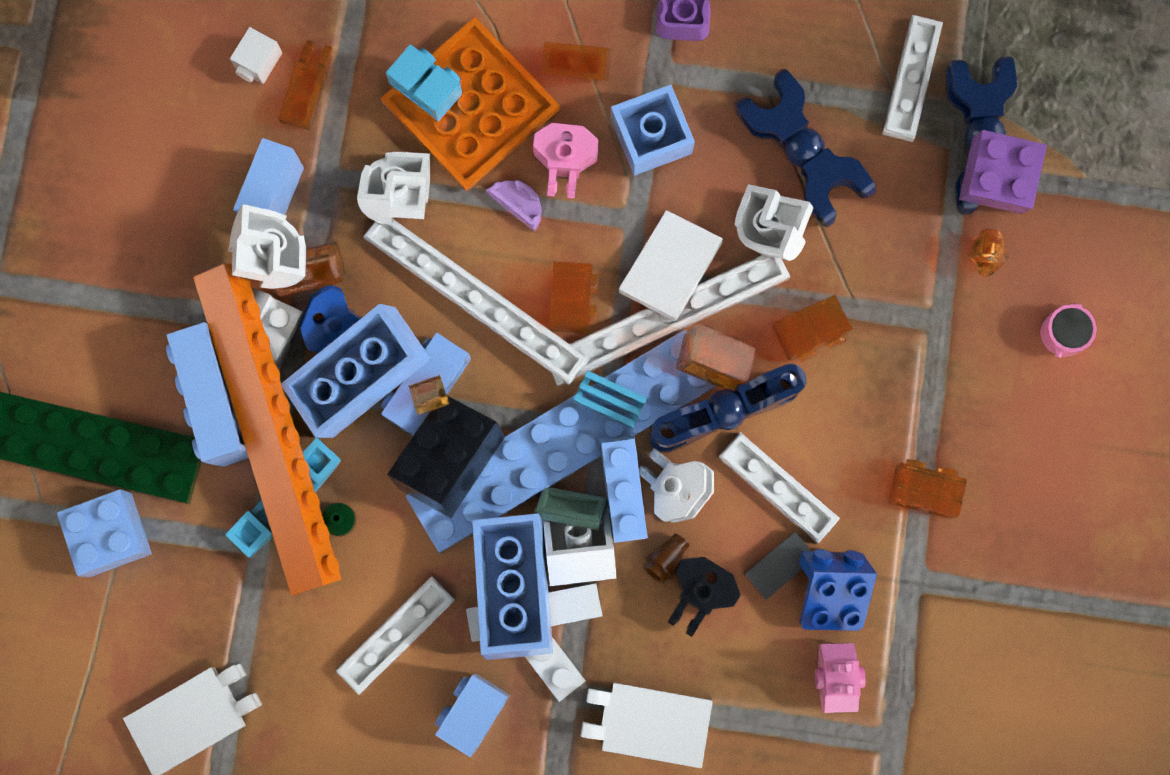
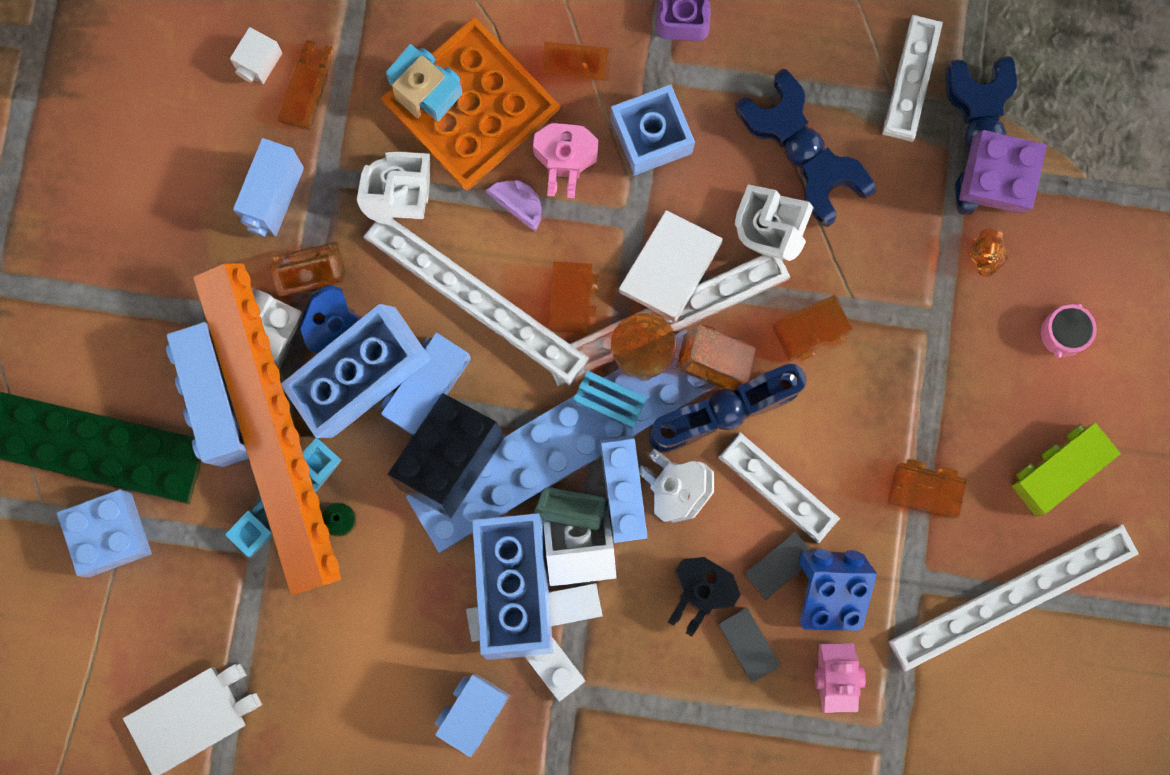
(266, 248): white brick -> none
(395, 635): white tile -> none
(417, 84): none -> tan bracket
(428, 394): clear orange tile -> none
(643, 346): none -> clear orange tile
(651, 724): white tile -> none
(665, 559): reddish brown cone -> none
(749, 645): none -> dark grey tile
(1012, 598): none -> white tile
(1064, 468): none -> lime brick

